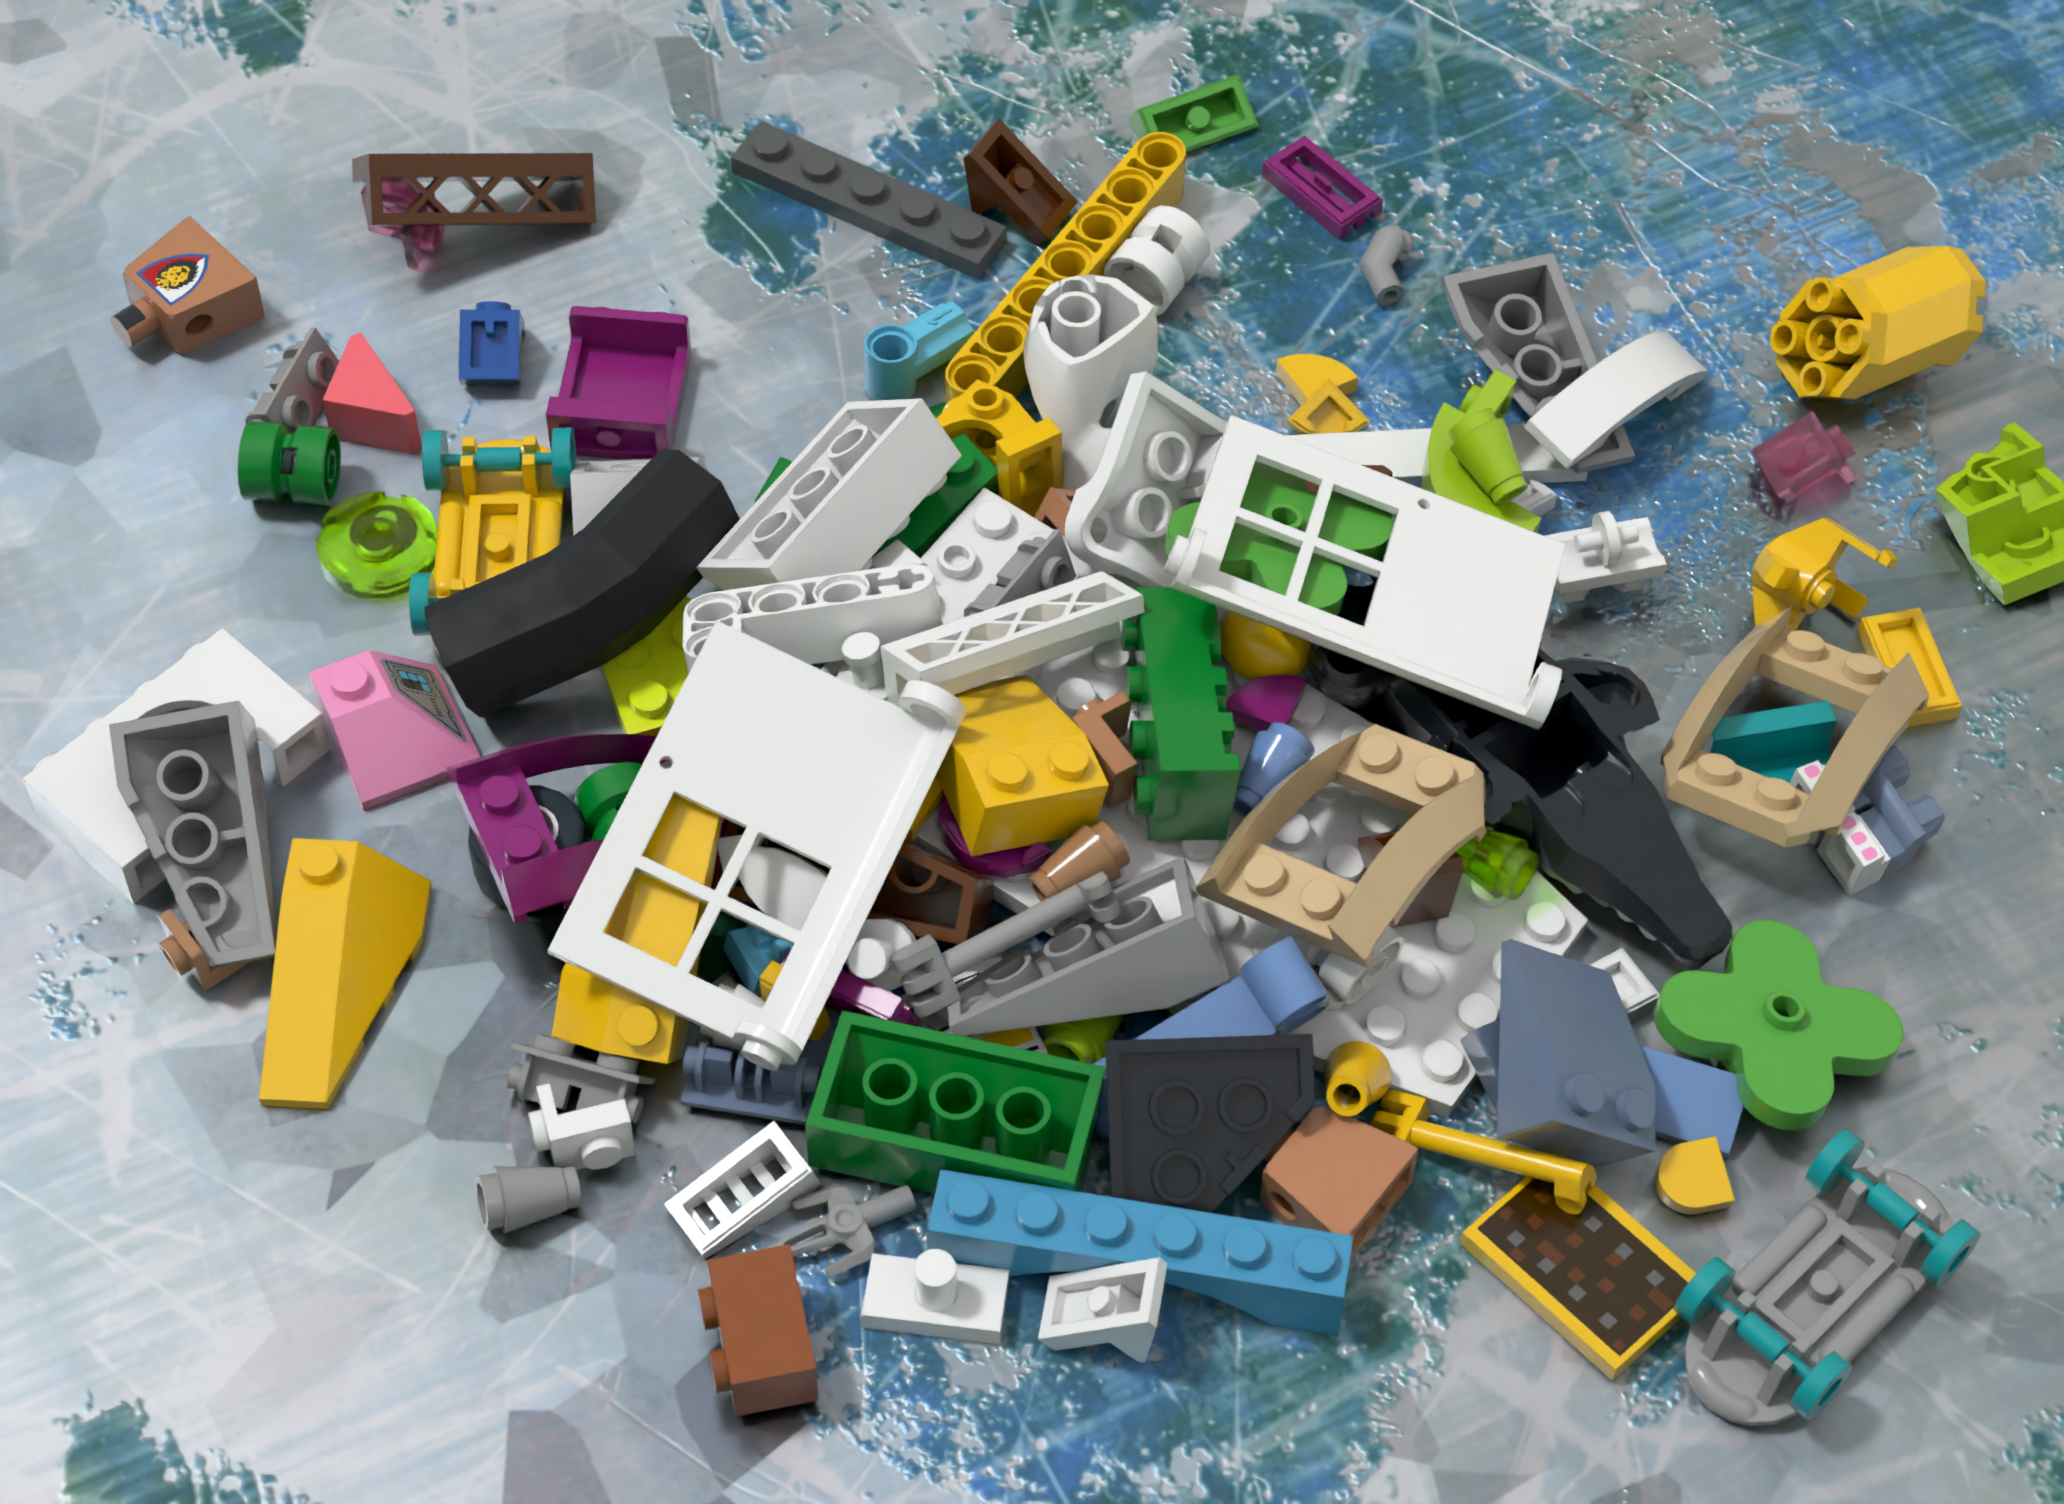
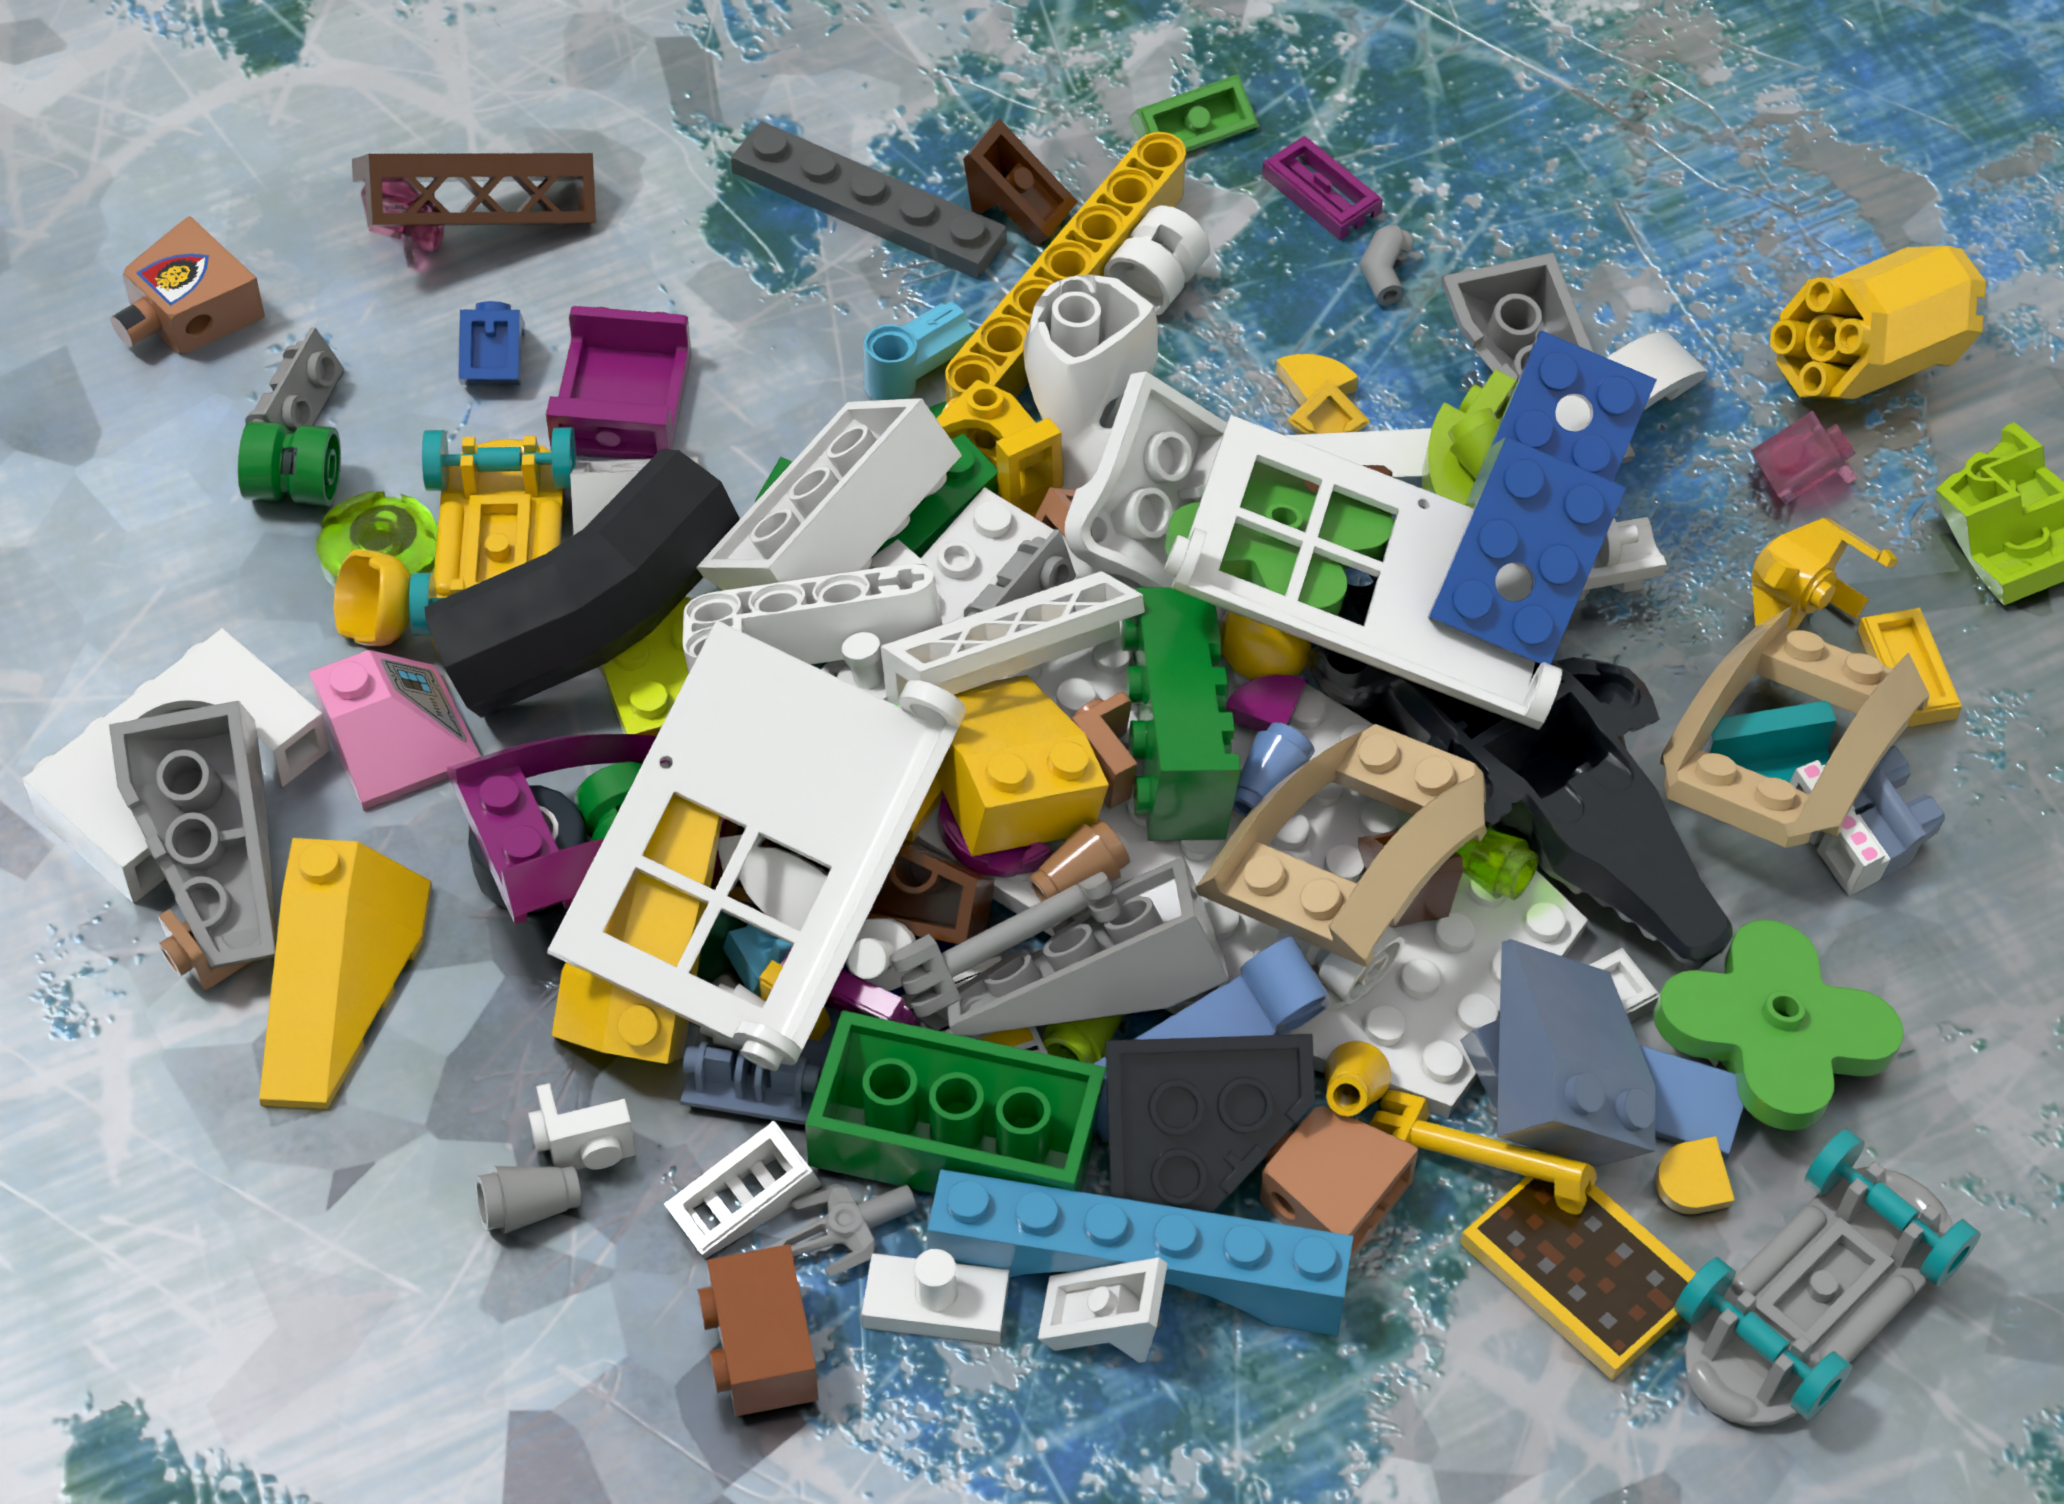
(368, 403): coral slope -> none
(372, 598): none -> yellow hair
(601, 1081): light grey hinge -> none
(1543, 499): none -> blue bracket

